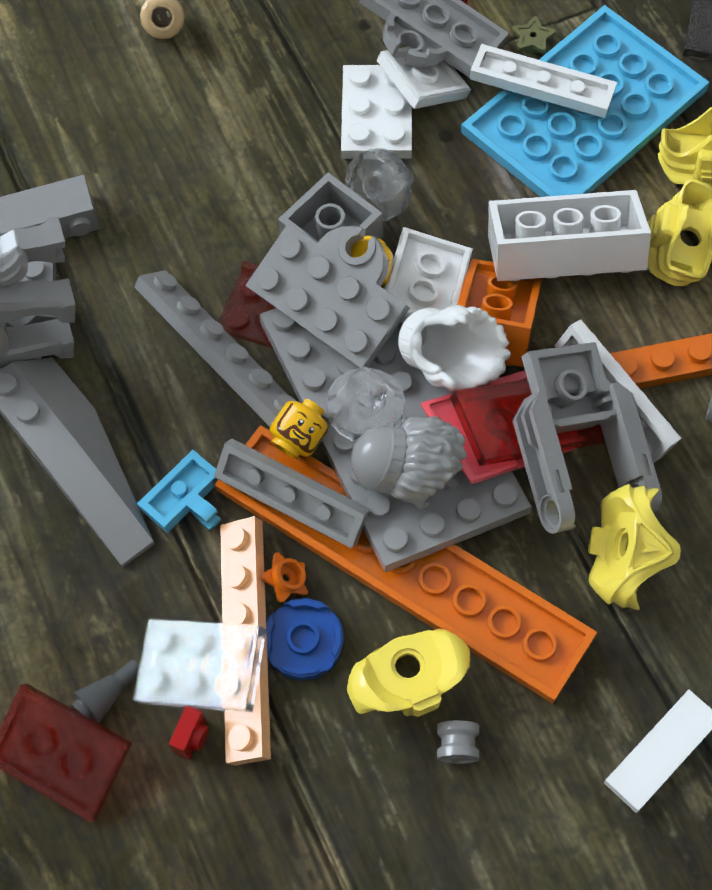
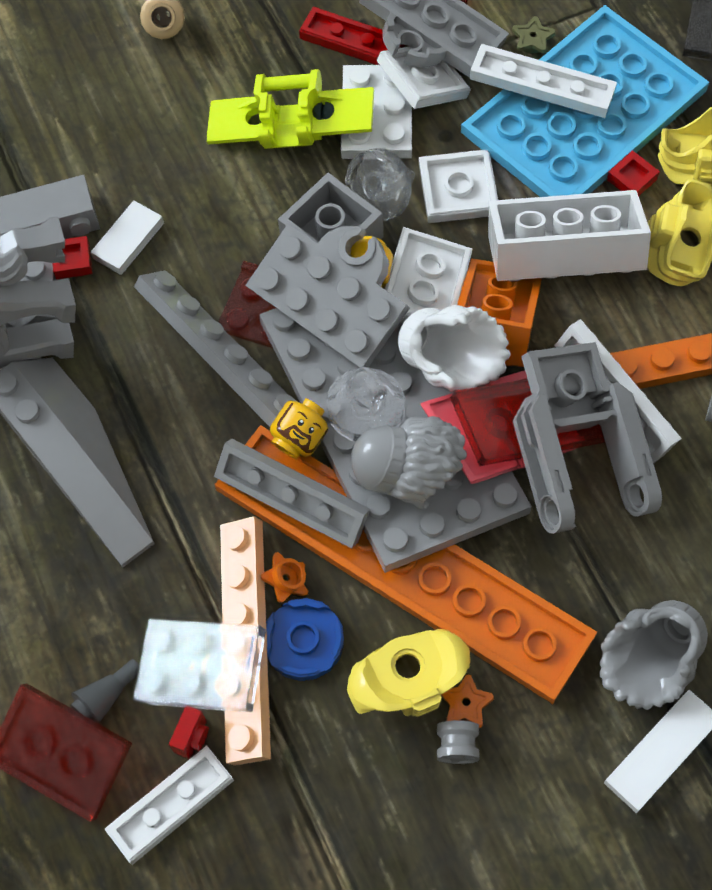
(76, 259): none -> red plate
(127, 237): none -> white tile
(169, 805): none -> white tile
(183, 493): medium azure plate -> none
(291, 125): none -> neon yellow piece
(343, 35): none -> red tile
(457, 185): none -> white tile
(467, 690): none -> orange plate
(628, 545): light yellow piece -> none
(633, 174): none -> red plate
(653, 654): none -> light grey hair

